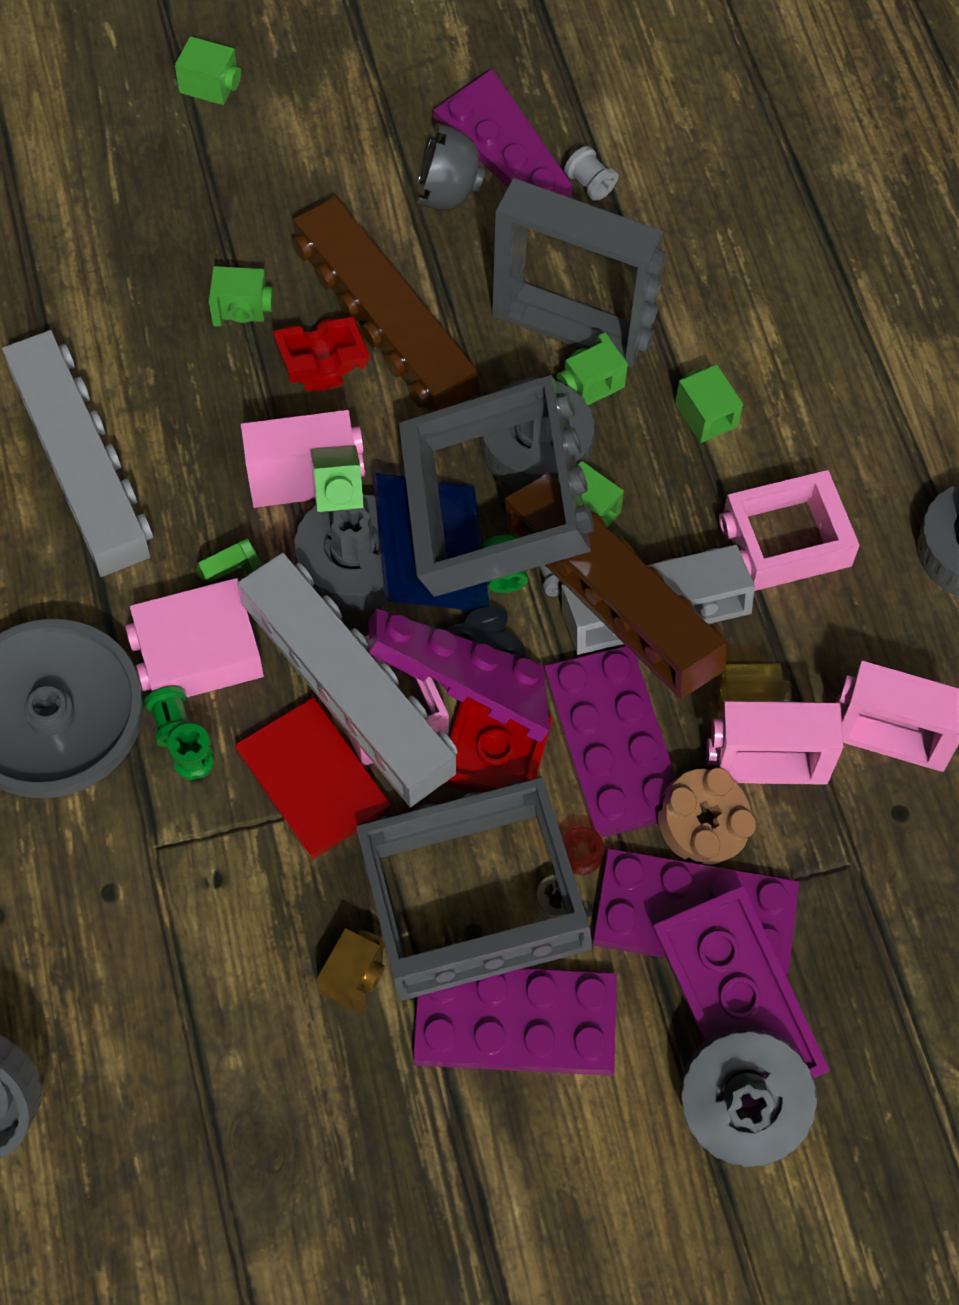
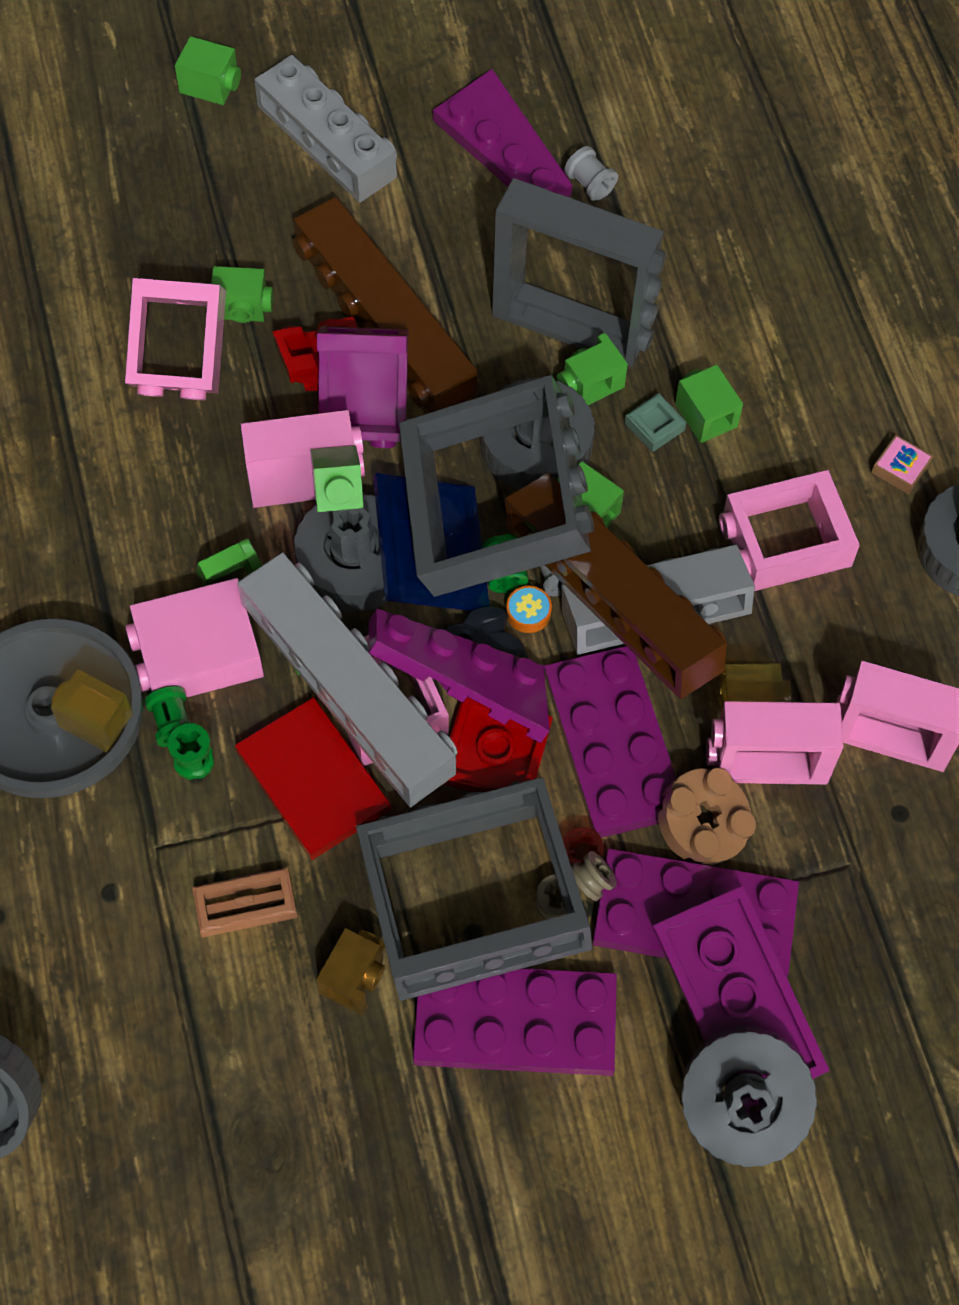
(77, 454): light grey brick -> none
(91, 710): none -> clear yellow brick
(176, 293): none -> bright pink window
(247, 919): none -> nougat tile
(326, 128): none -> light grey brick
(366, 375): none -> magenta panel
(449, 170): dark grey cylinder -> none
(529, 609): none -> tile
(593, 876): none -> dark tan bush
(655, 422): none -> sand green tile
(902, 464): none -> tile

